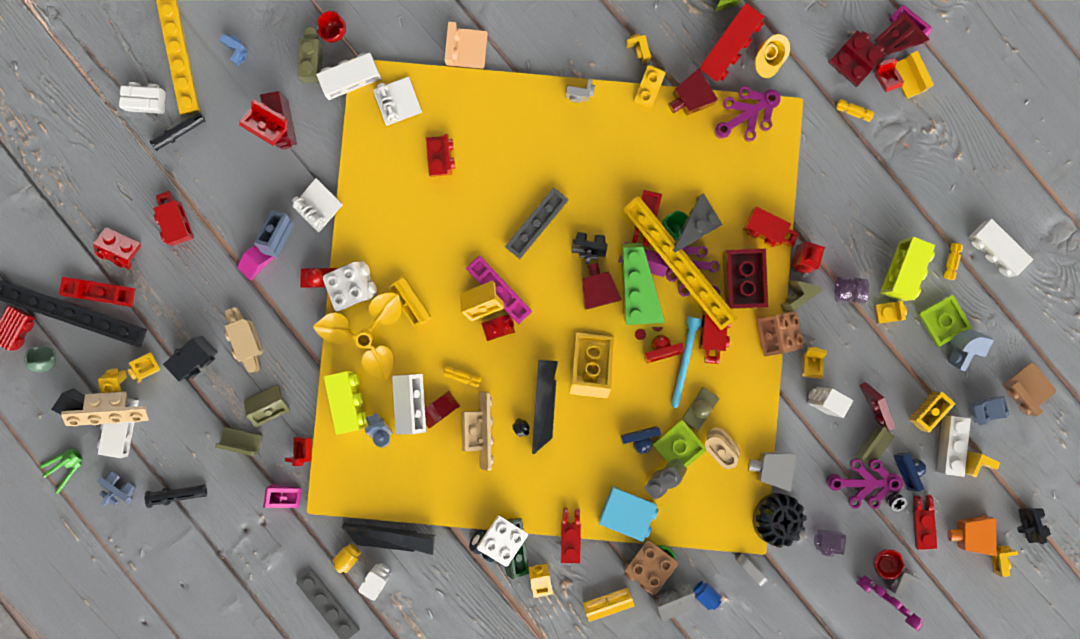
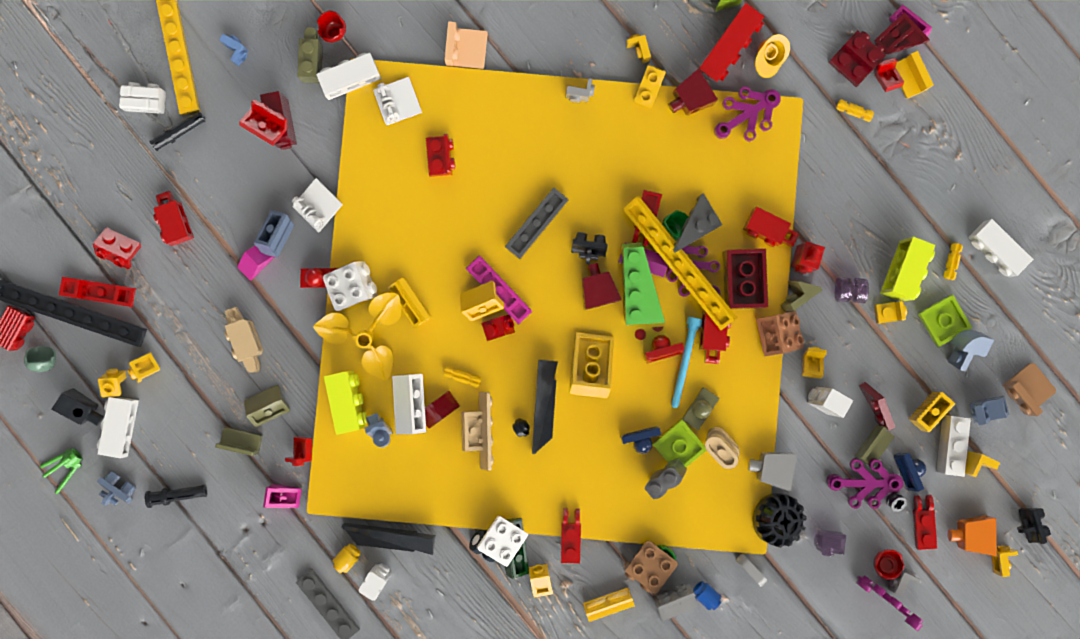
(103, 409): tan bracket -> none
(190, 359): black brick -> none
(628, 514): medium azure panel -> none

